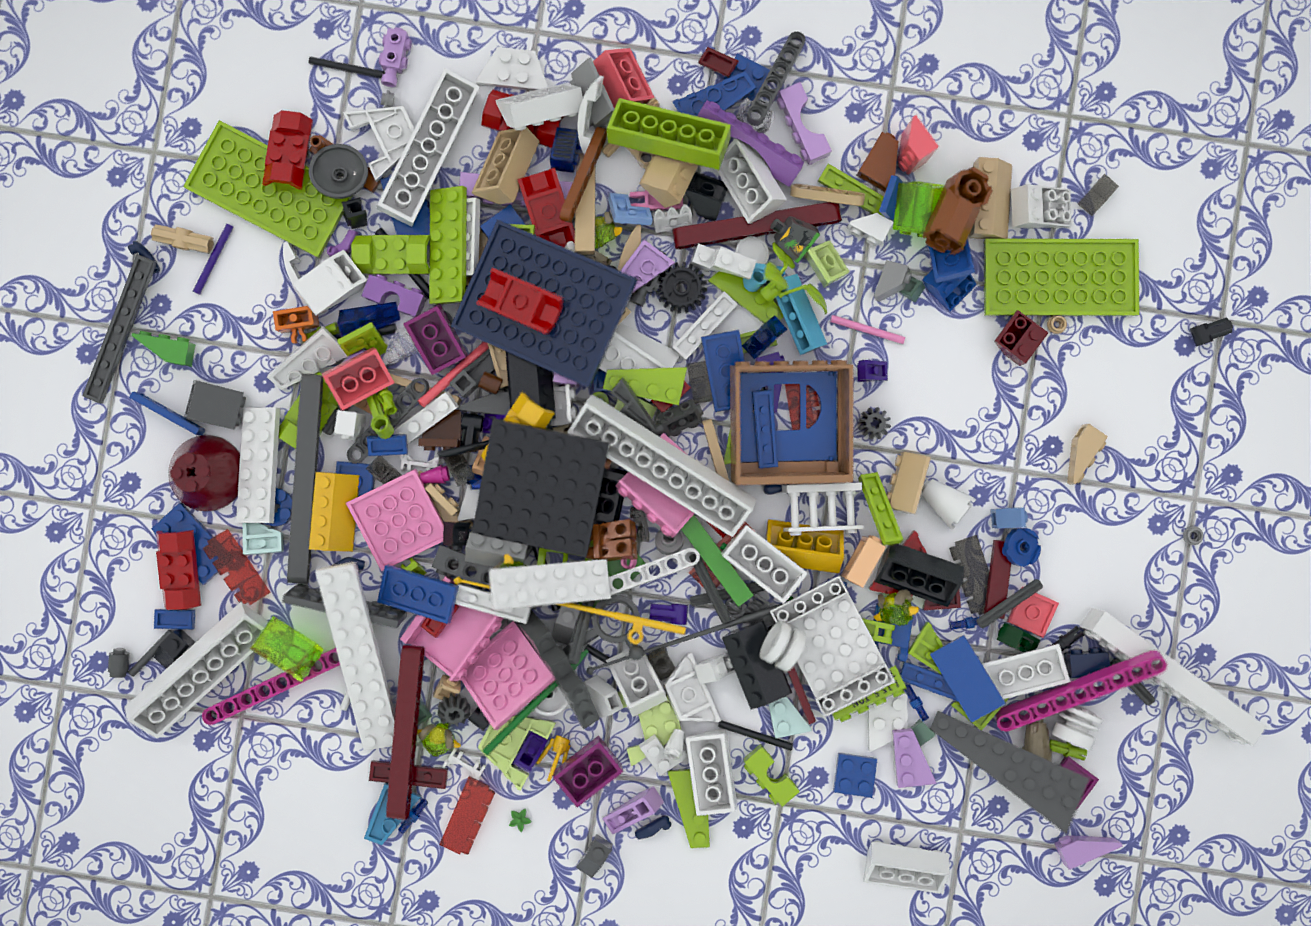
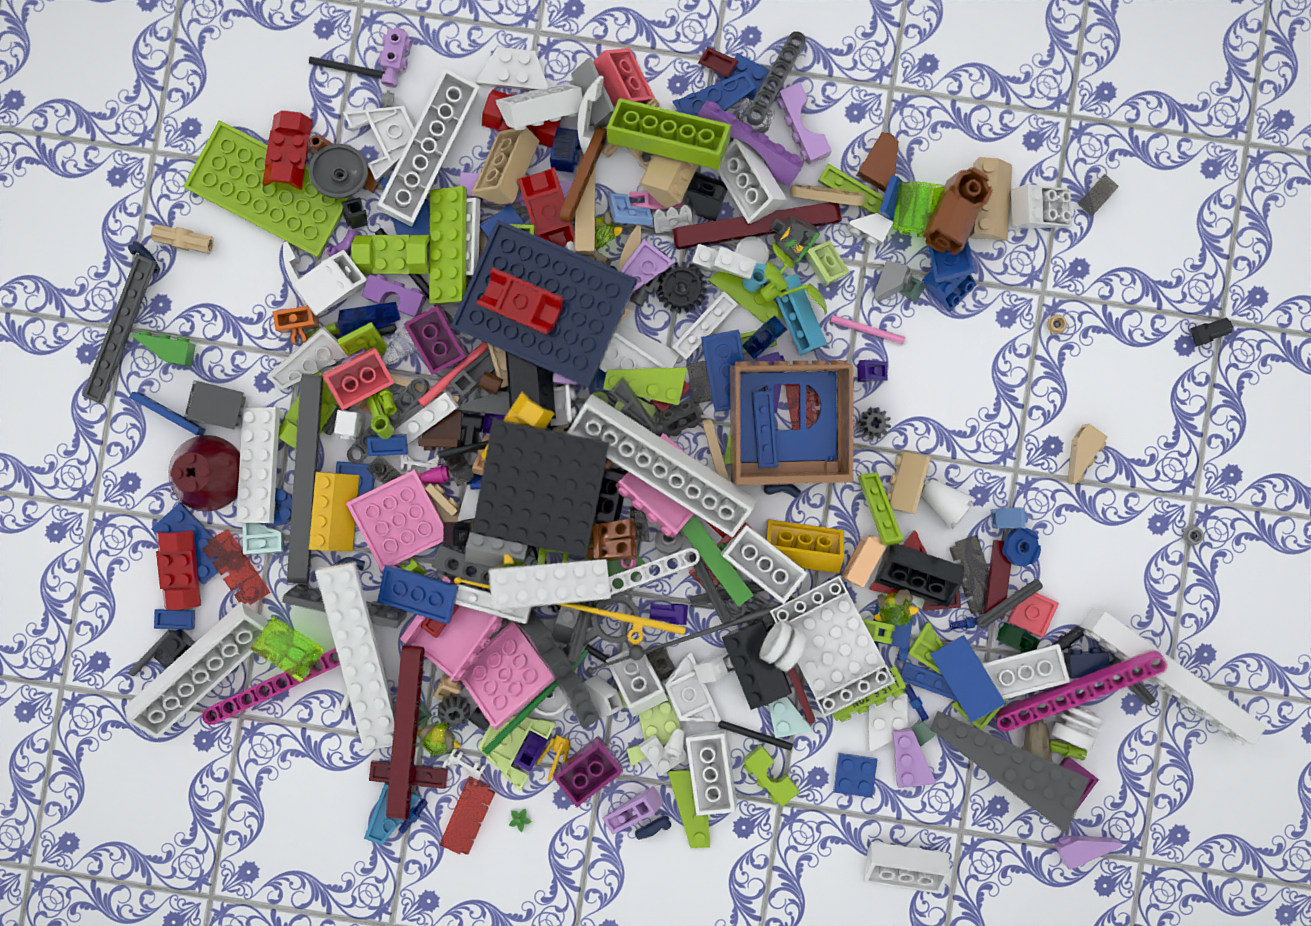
(118, 663): dark grey brick -> none
(213, 258): dark purple bar -> none
(595, 856): dark grey slope -> none
(813, 491): white fence -> none
(915, 146): coral slope -> none
(1020, 338): dark red slope -> none
(1061, 277): lime plate -> none

